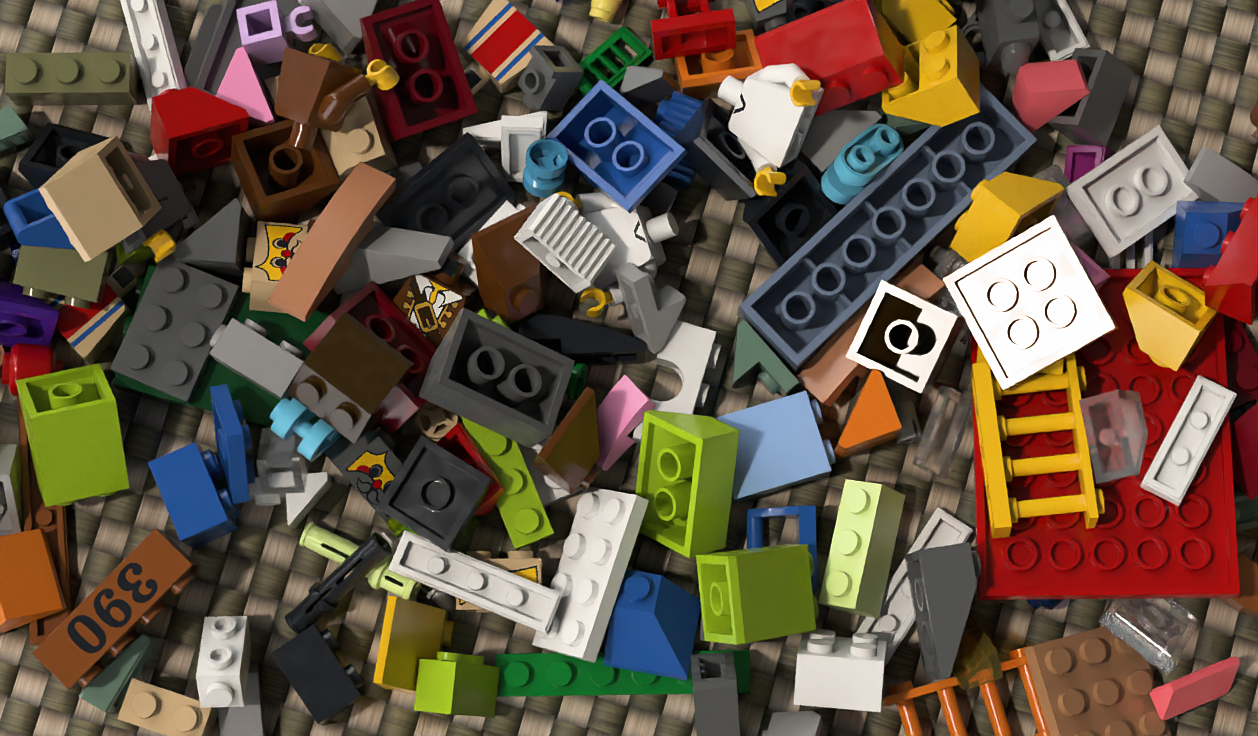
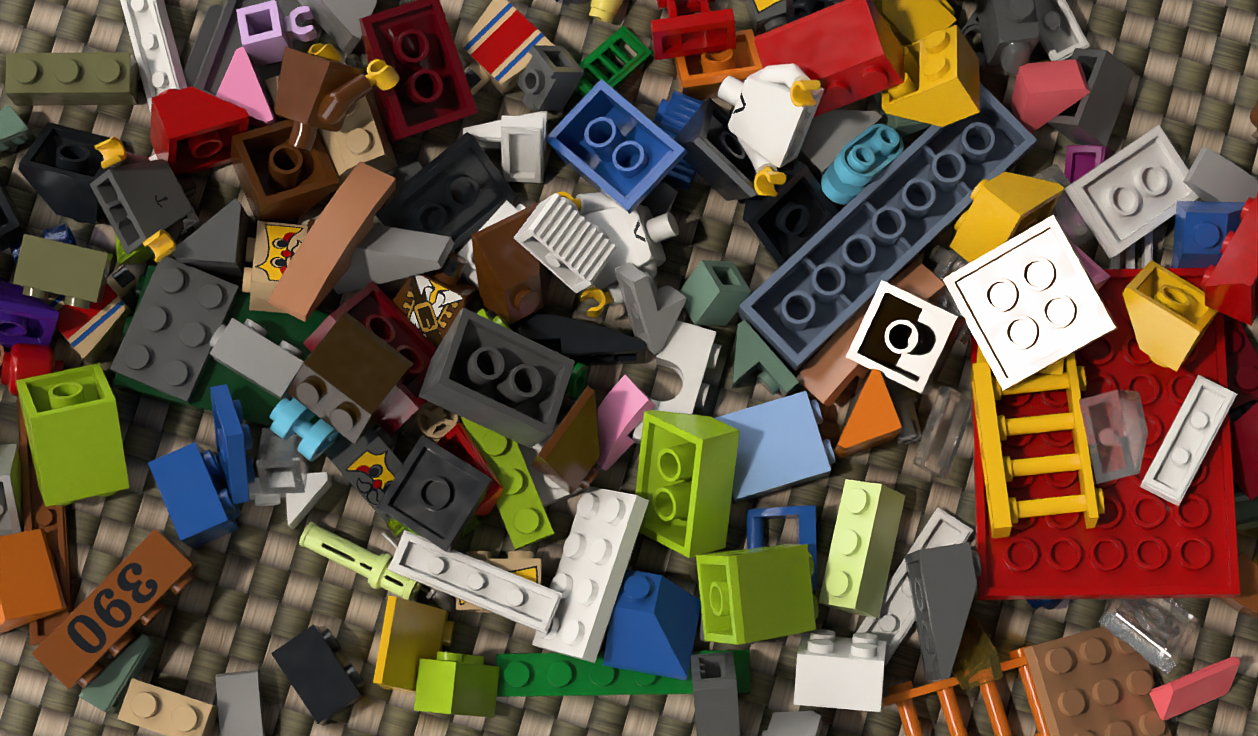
(44, 231): blue tile -> none
(99, 198): tan slope -> none
(223, 661): white brick -> none
(305, 614): black pin -> none
(545, 168): dark azure wheel -> none
(646, 85): dark grey slope -> none
(714, 292): none -> sand green brick

